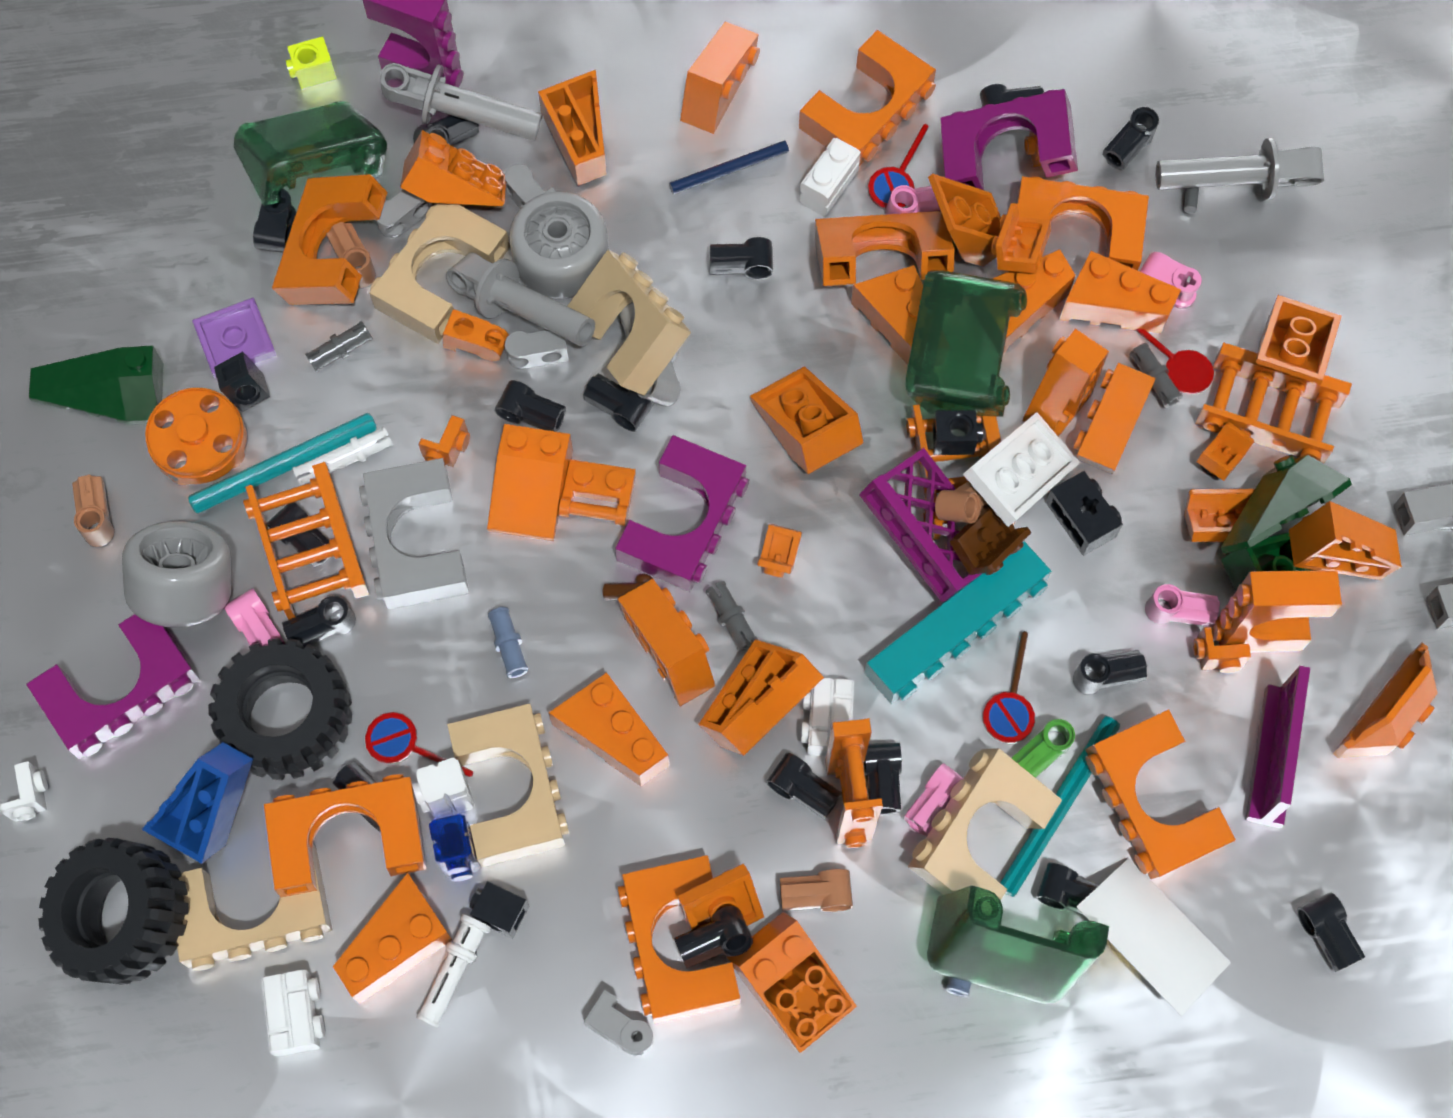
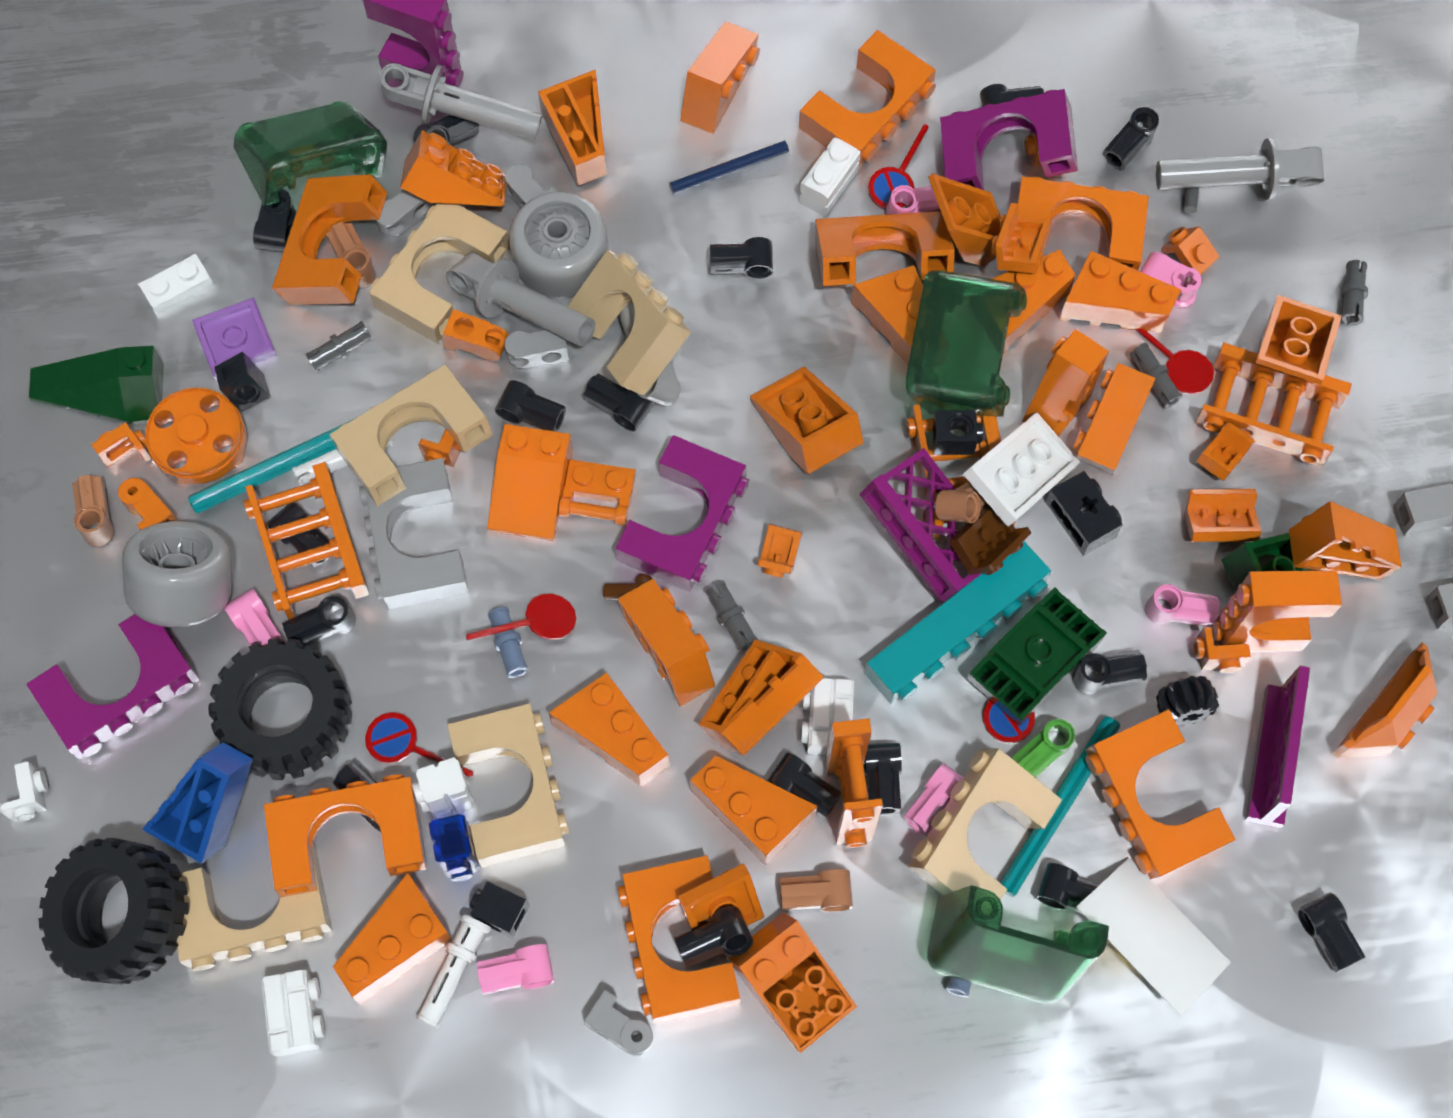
(120, 442): none -> orange bracket
(142, 501): none -> orange leg
(175, 283): none -> white plate
(320, 66): neon yellow brick -> none
(433, 399): none -> tan arch
(526, 969): none -> bright pink piece
(546, 615): none -> red piece
(751, 807): none -> orange wedge
(1036, 655): none -> dark green plate
(1188, 699): none -> black gear
(1191, 248): none -> orange bracket
(1282, 497): wedge -> none
(1354, 292): none -> dark grey pin

